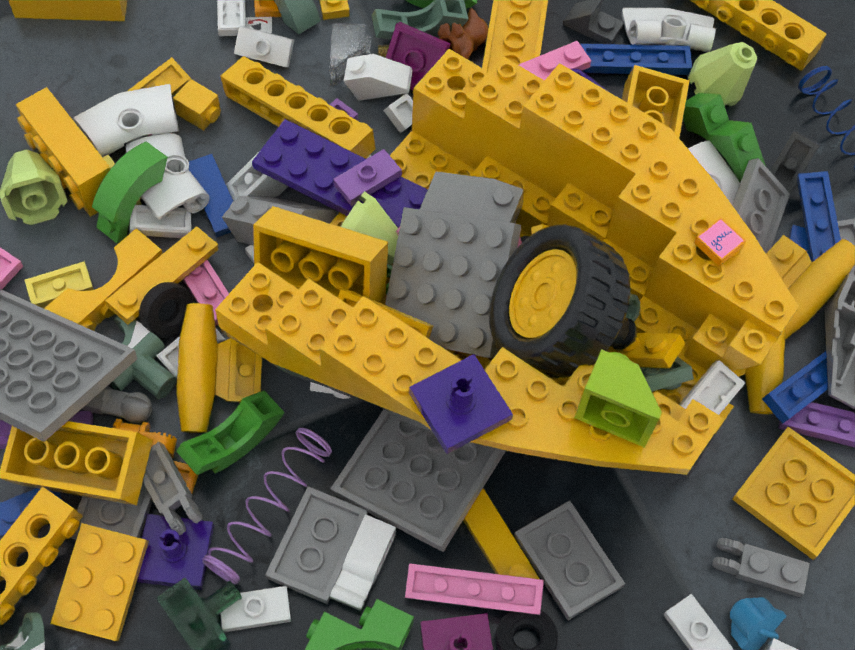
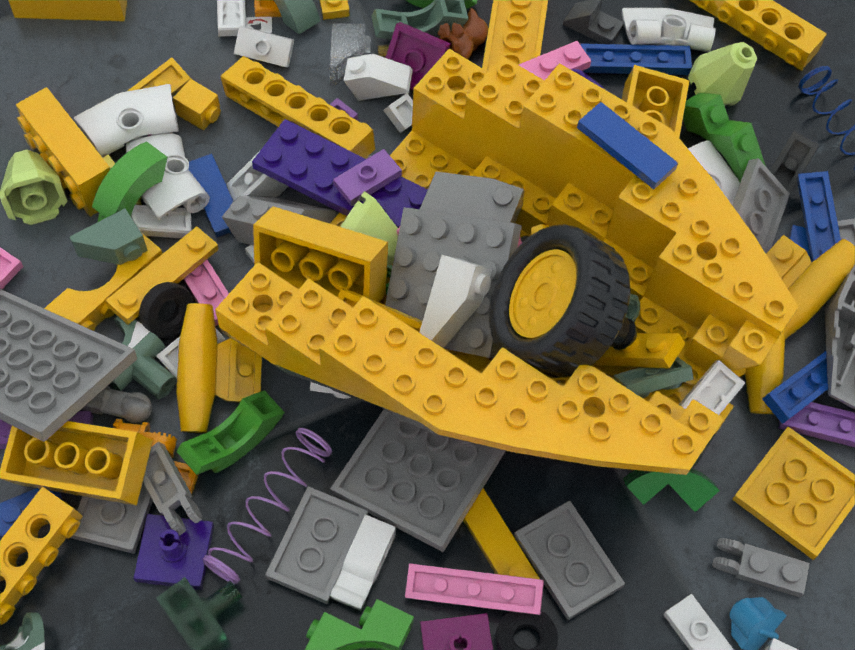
(48, 286): light yellow plate -> none
(99, 582): yellow plate -> none
(110, 240): none -> sand green slope
(257, 610): white plate -> none
(454, 298): none -> white slope
(460, 403): dark purple tile -> none
(619, 399): lime slope -> none
(627, 145): none -> blue tile
(693, 488): none -> green brick
(719, 241): tile -> none

